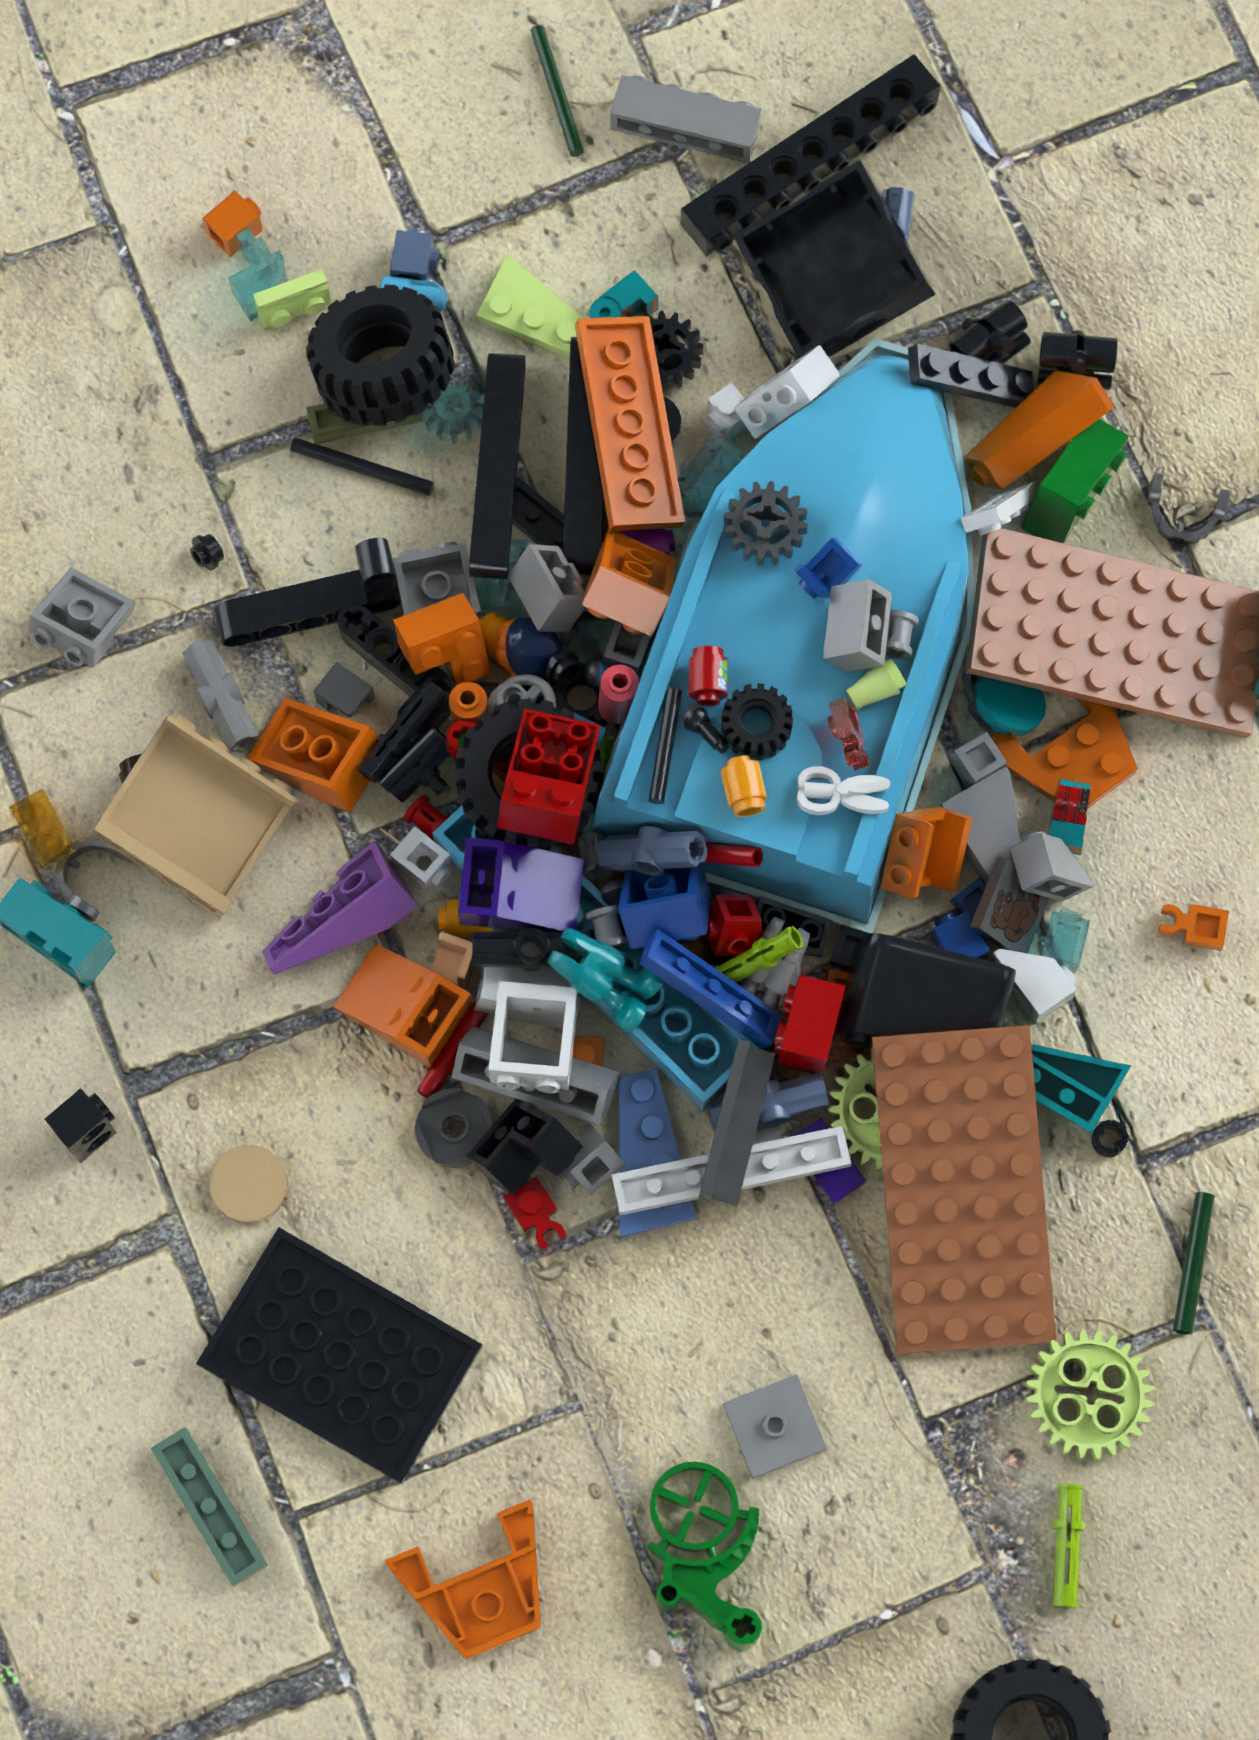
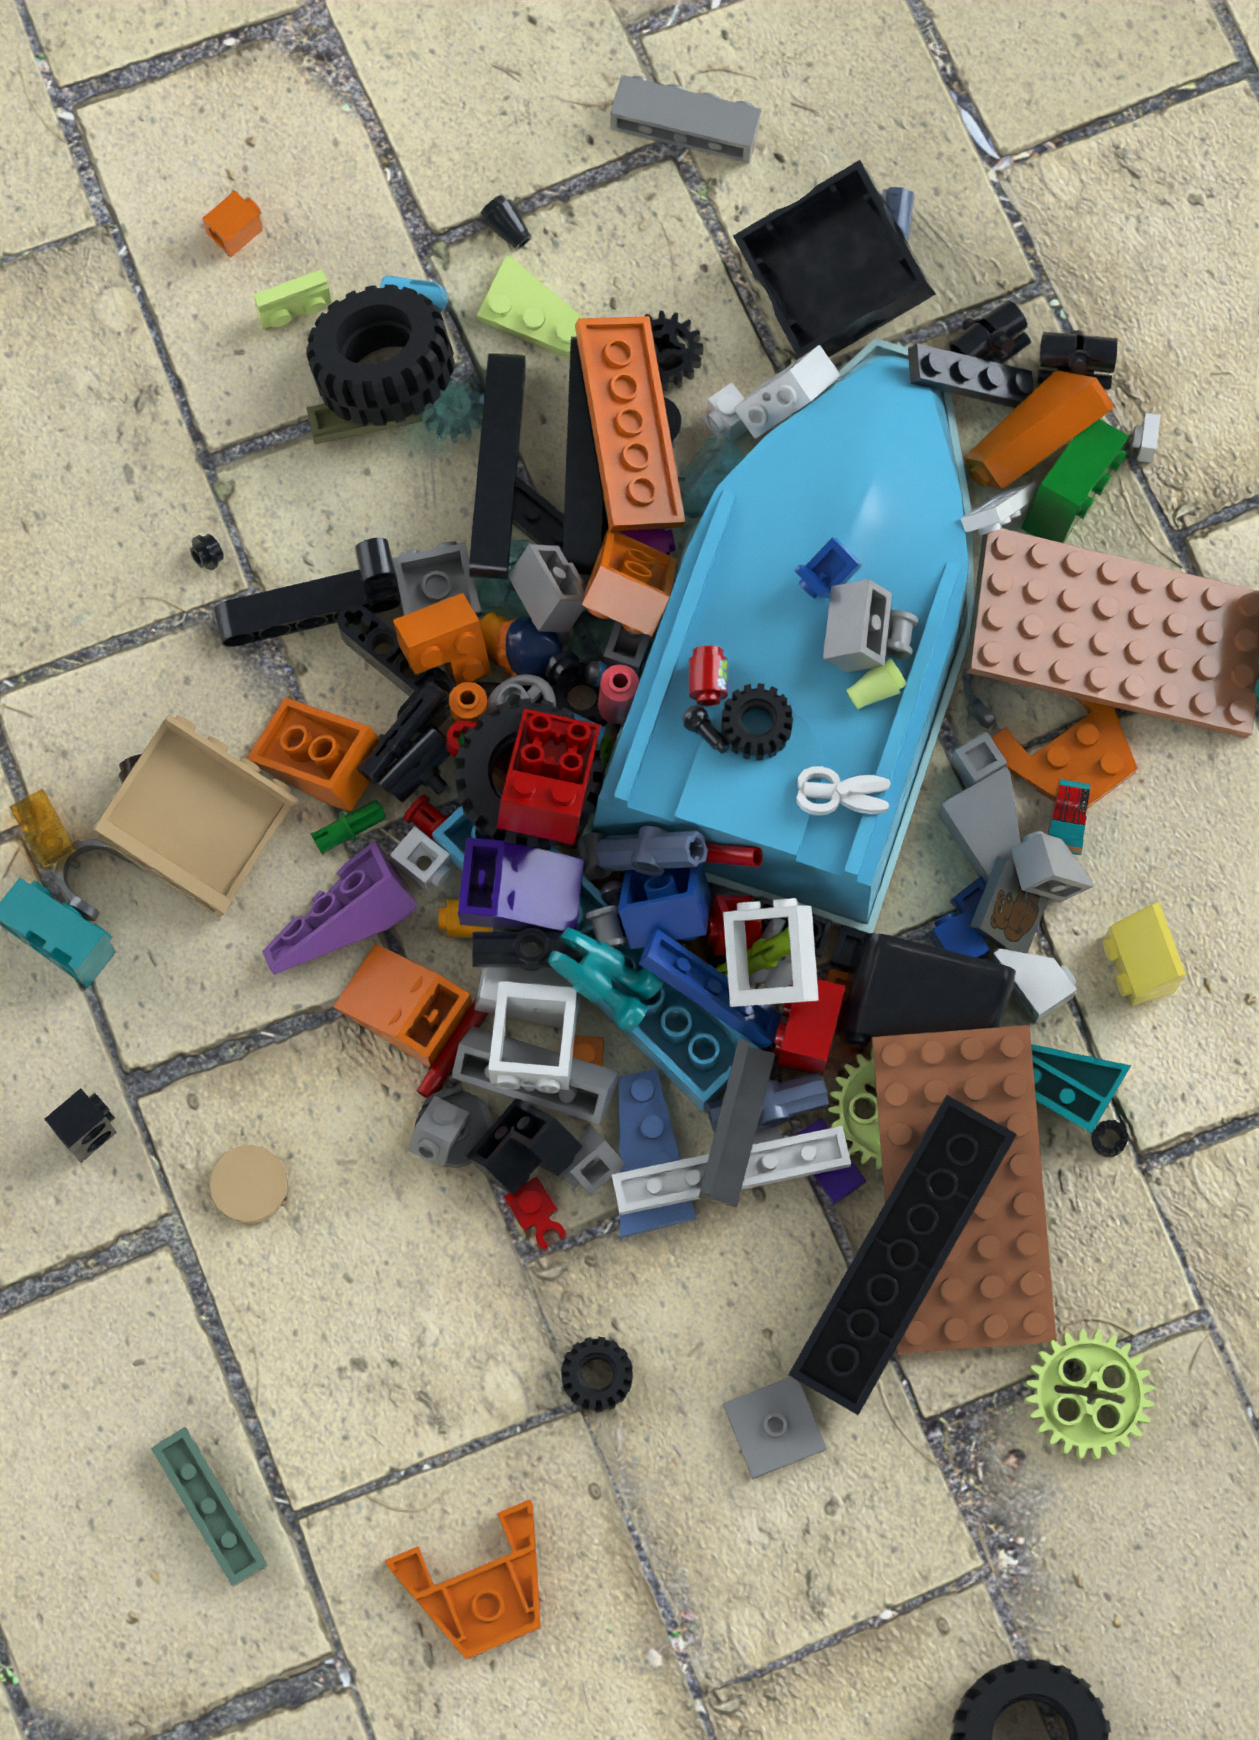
(79, 618): light grey plate -> none
(220, 695): light grey piece -> none
(263, 272): clear light blue brick -> none
(340, 1355): black plate -> none
(343, 691): dark grey panel -> none
(348, 826): none -> green axle
(362, 466): black bar -> none
(414, 255): sand blue brick -> none
(437, 1131): none -> light grey bracket
(454, 959): light nougat panel -> none
(506, 221): none -> black cone
(557, 90): dark green bar -> none
(602, 1350): none -> black tyre
(625, 299): teal leg -> none
(665, 745): black bar -> none
(696, 1580): green piece -> none
(744, 786): light orange brick -> none
(782, 525): dark grey gear -> none
(801, 948): none -> white window
(846, 726): clear red plate -> none
(902, 1254): none -> black brick
(906, 80): black brick -> none
(926, 851): orange panel -> none
(1009, 706): teal tile -> none
(1065, 938): clear light blue brick -> none
(1068, 1496): lime pin -> none
(1144, 955): none -> light yellow slope
(1146, 437): none -> white plate
(1166, 531): flat silver piece -> none
(1193, 1263): dark green piece -> none
(1202, 925): orange plate -> none

